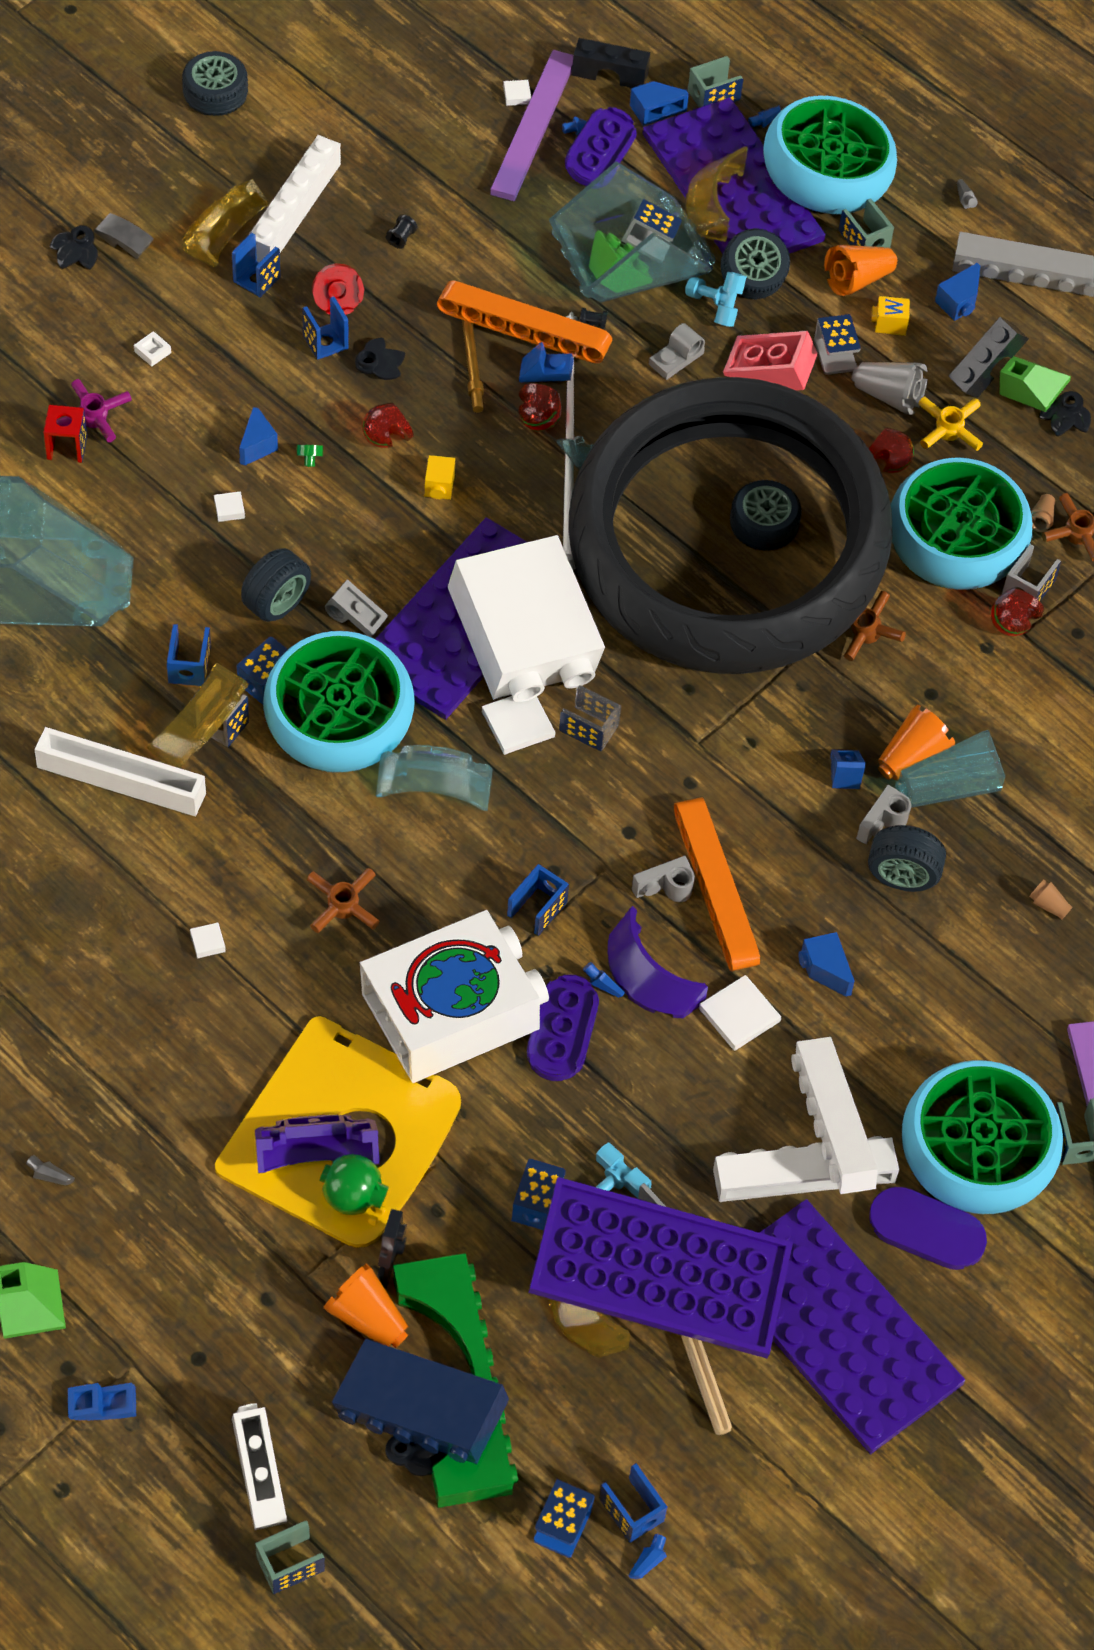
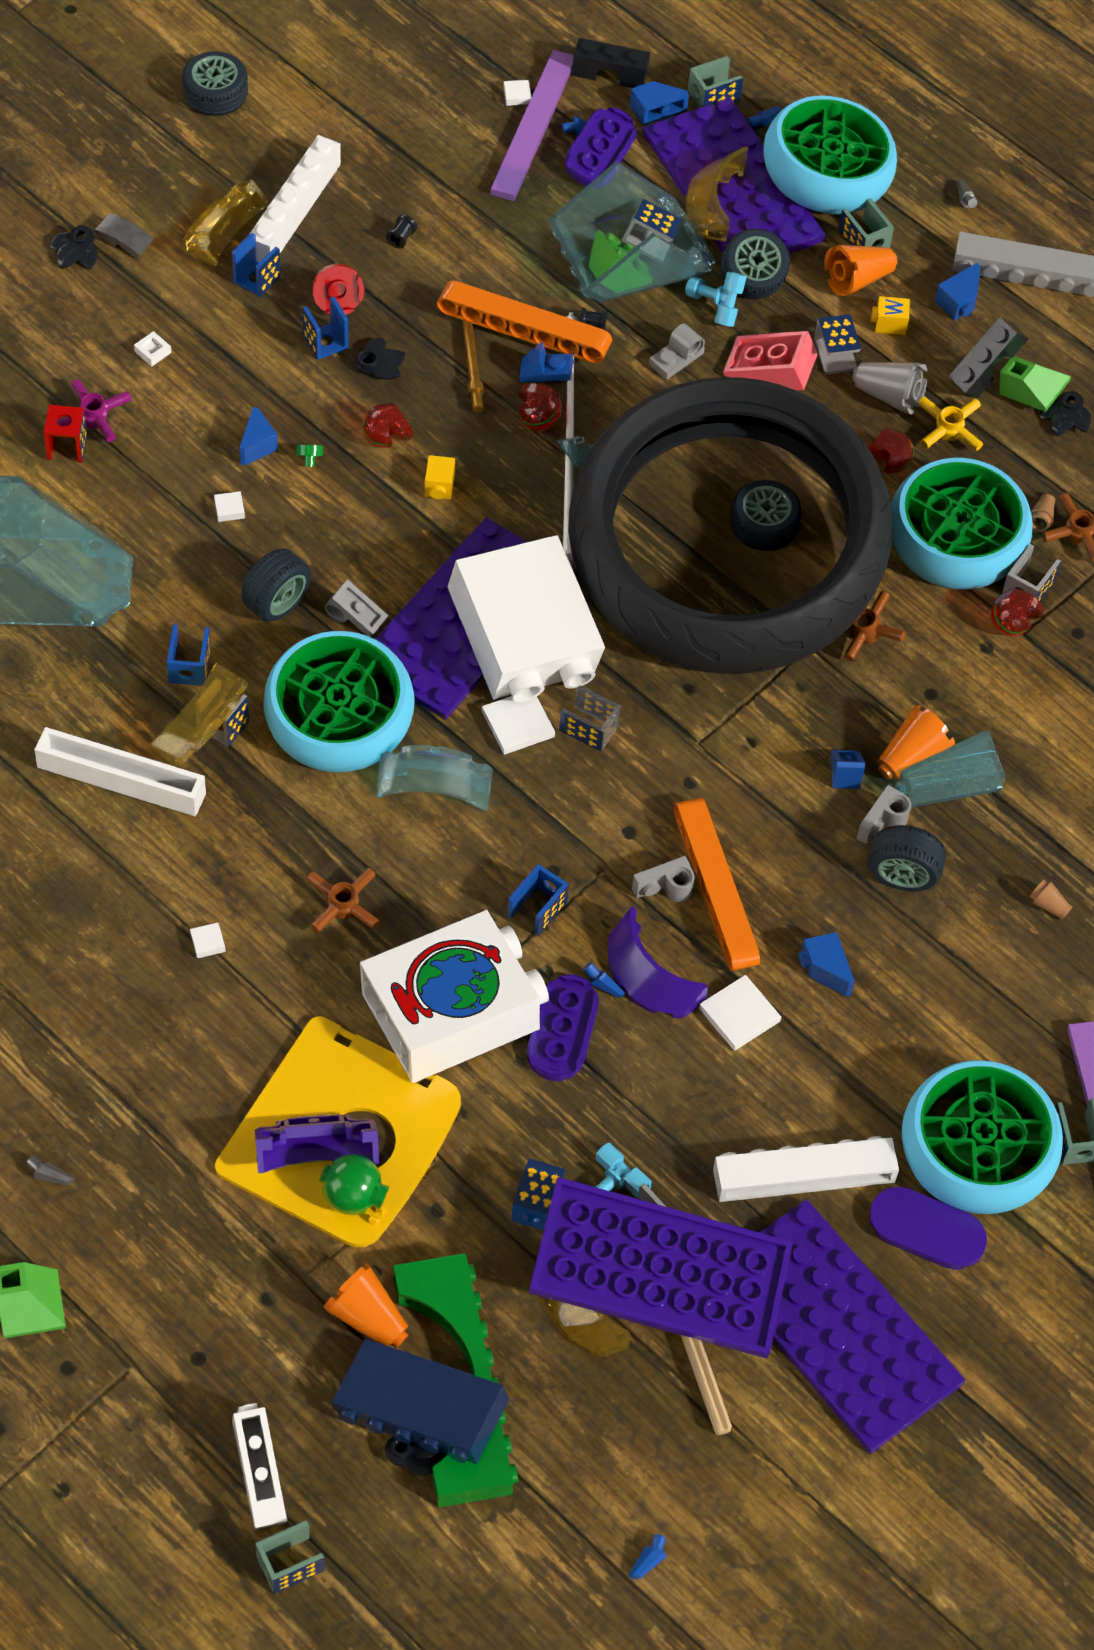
(101, 1403): blue slope -> none
(258, 665): piece -> none
(392, 1244): black wing -> none
(563, 1518): piece -> none
(631, 1529): blue piece -> none
(835, 1115): white brick -> none

